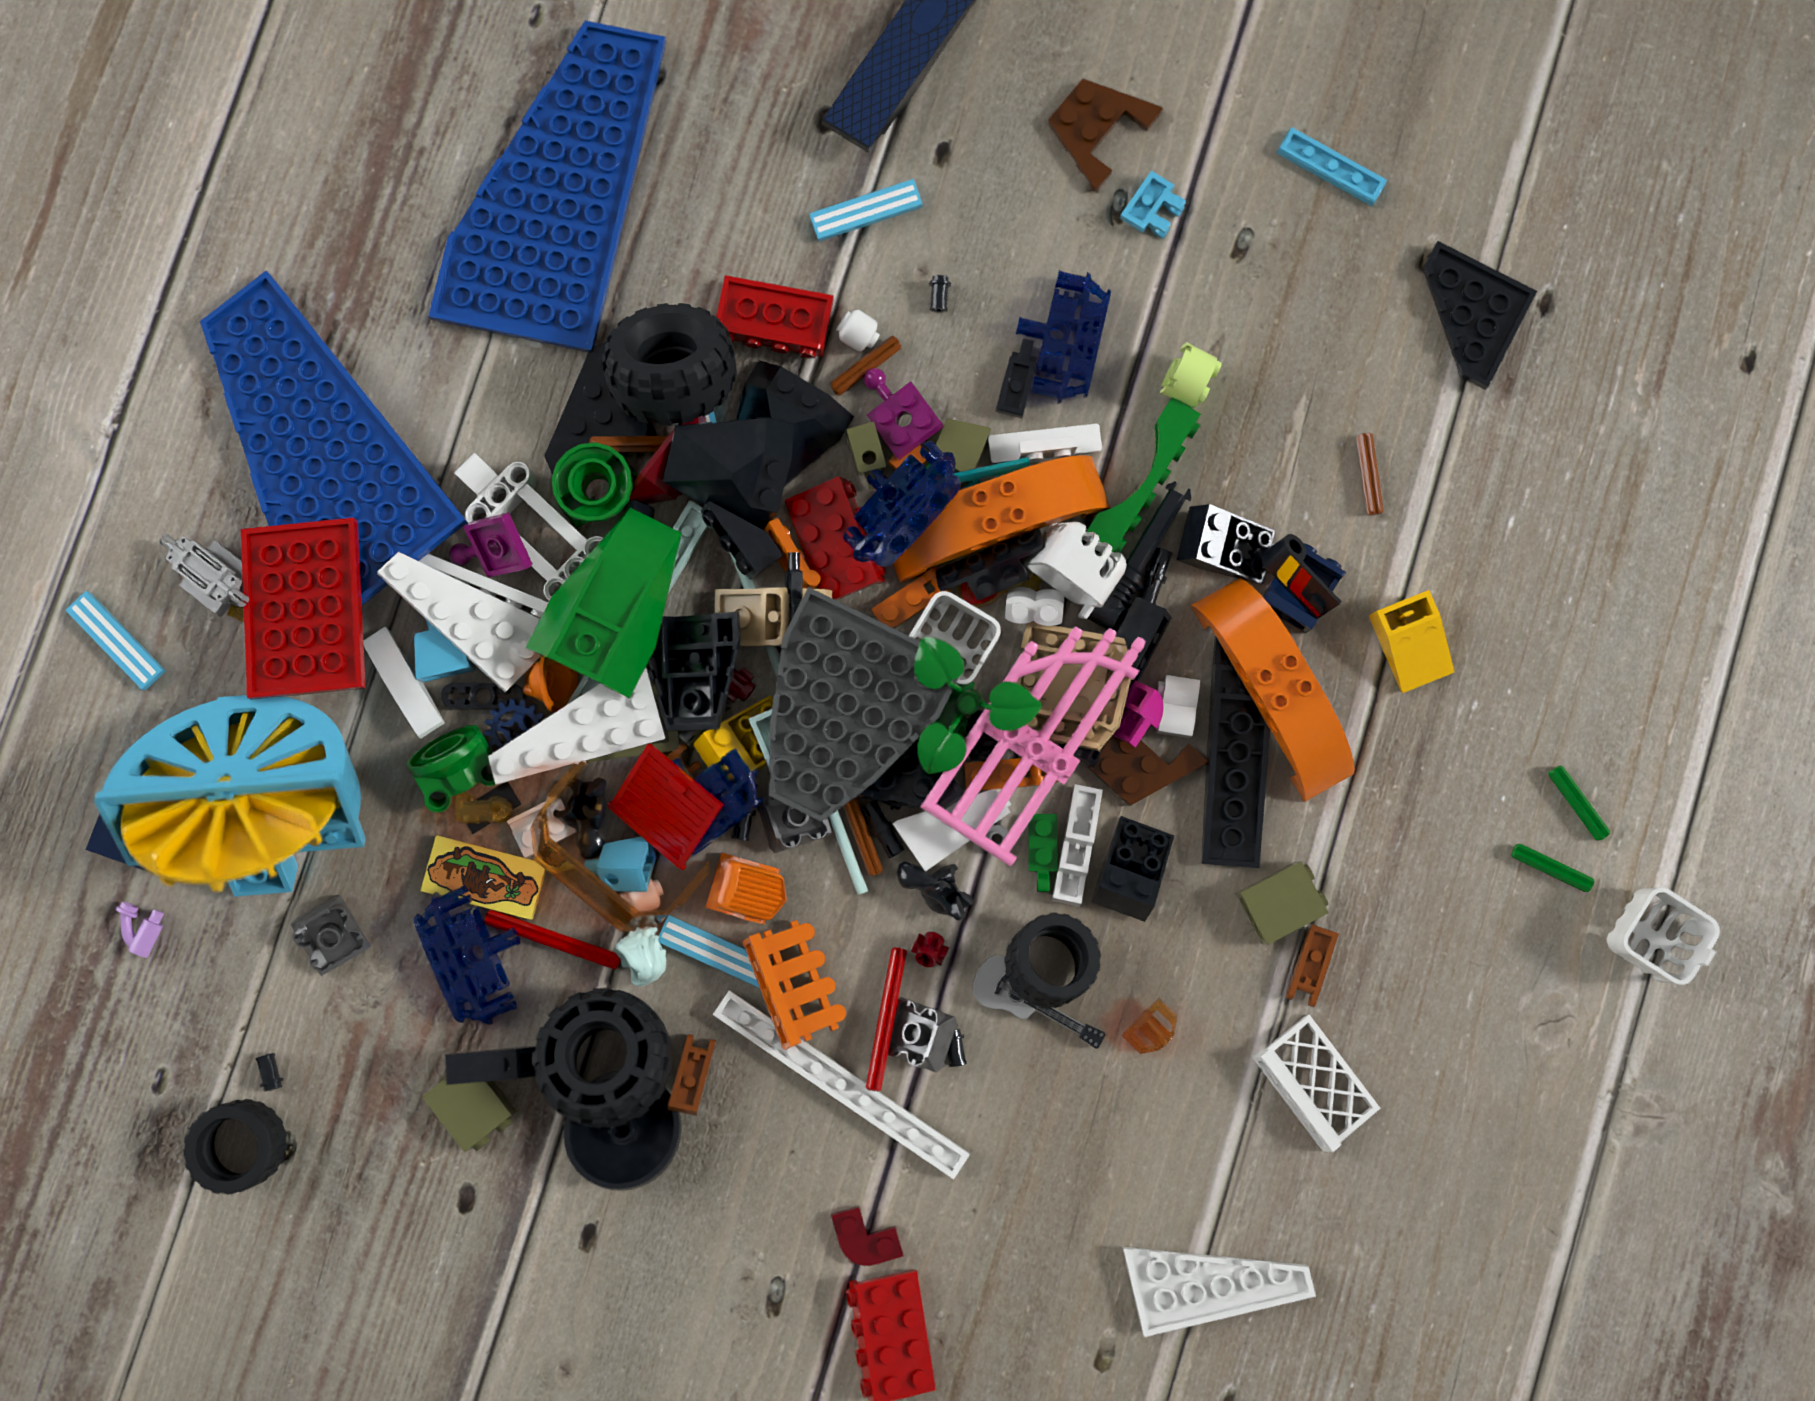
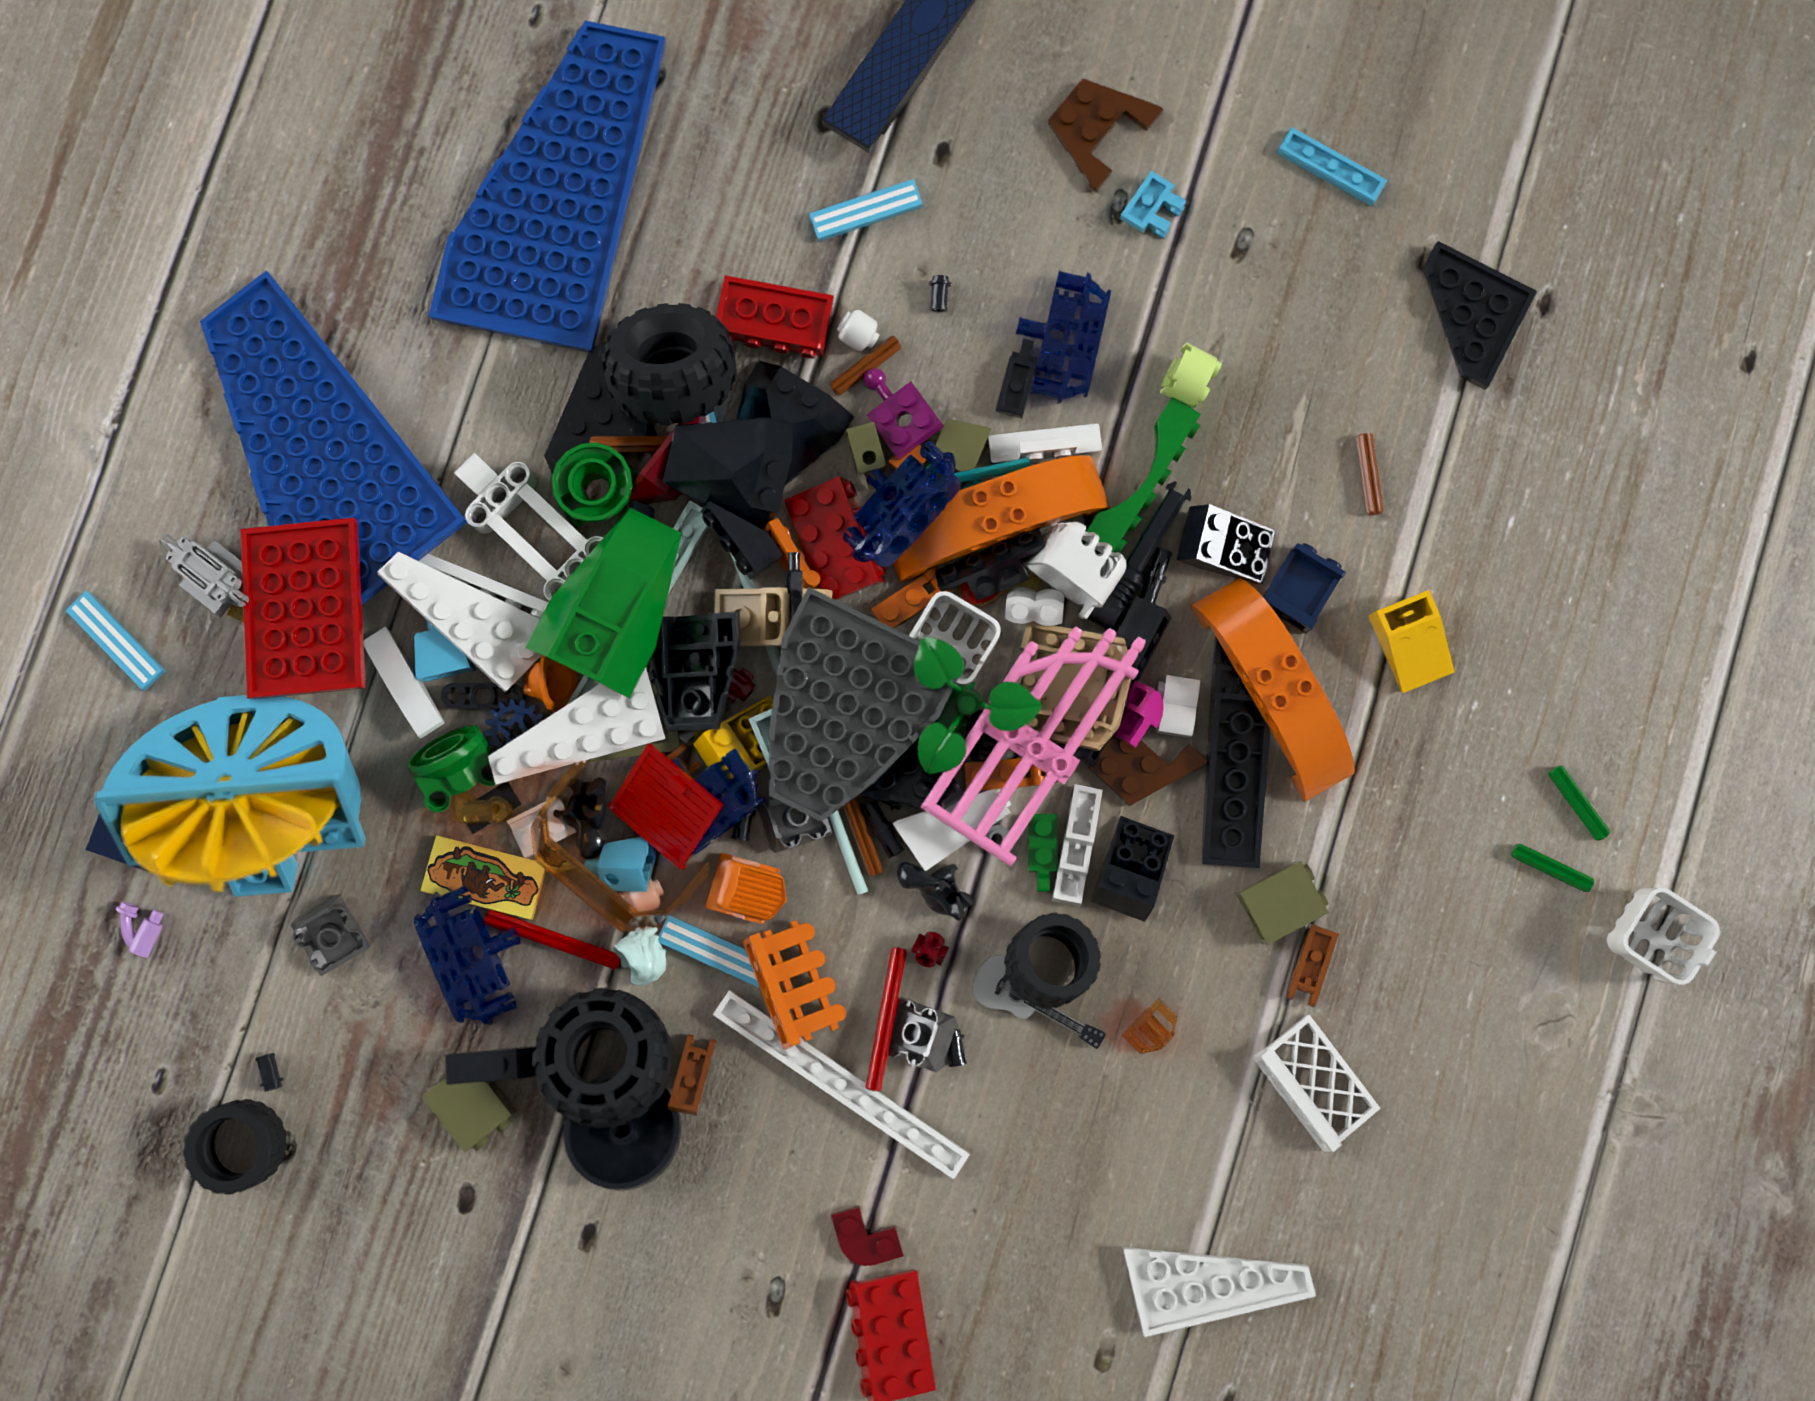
(495, 561): magenta plate -> none
(1286, 564): black door -> none

